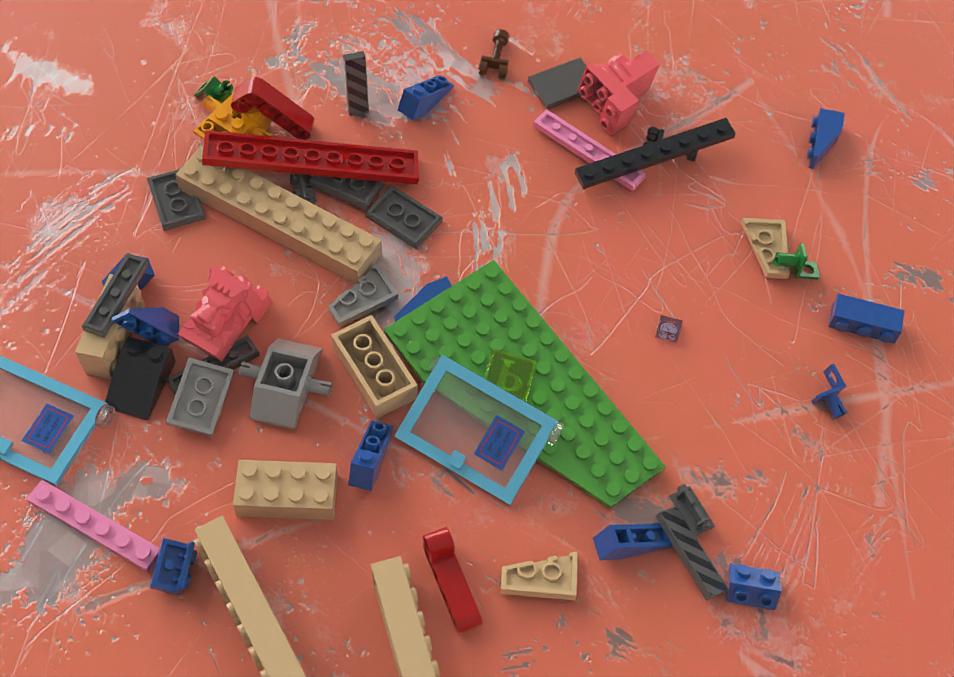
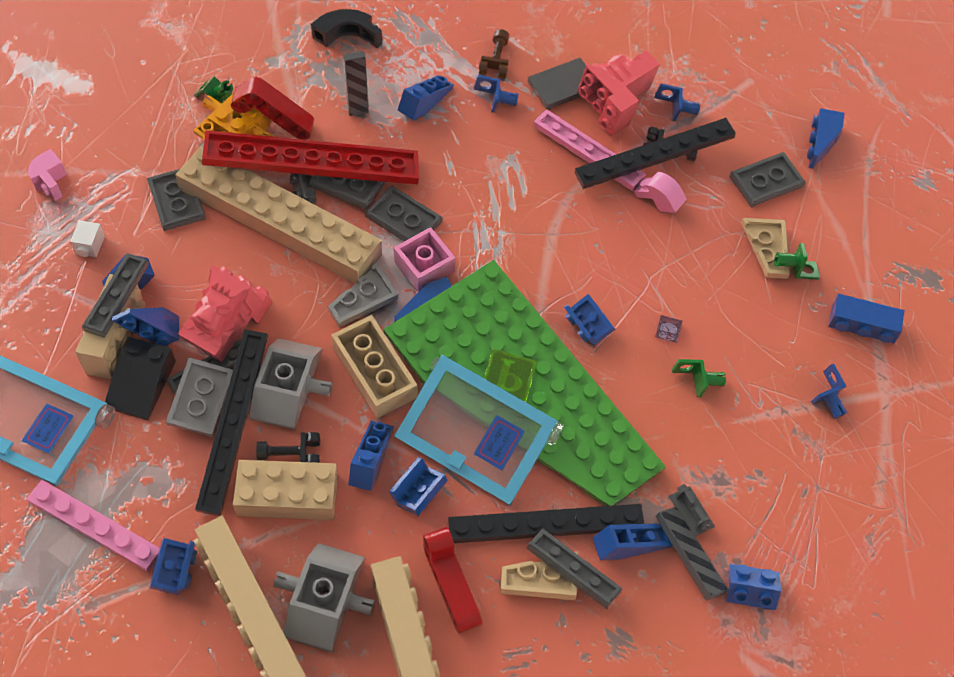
(44, 172): none -> bright pink brick
(87, 239): none -> white brick
(231, 423): none -> black plate
(310, 439): none -> black bar
(317, 617): none -> light grey slope
(343, 23): none -> black arch
(417, 487): none -> blue bracket
(424, 259): none -> bright pink brick
(498, 95): none -> blue bracket
(530, 523): none -> black plate
(574, 568): none -> dark grey tile
(590, 319): none -> blue bracket
(663, 190): none -> bright pink brick
(679, 103): none -> blue bracket
(701, 378): none -> green bracket
(767, 179): none -> dark grey tile

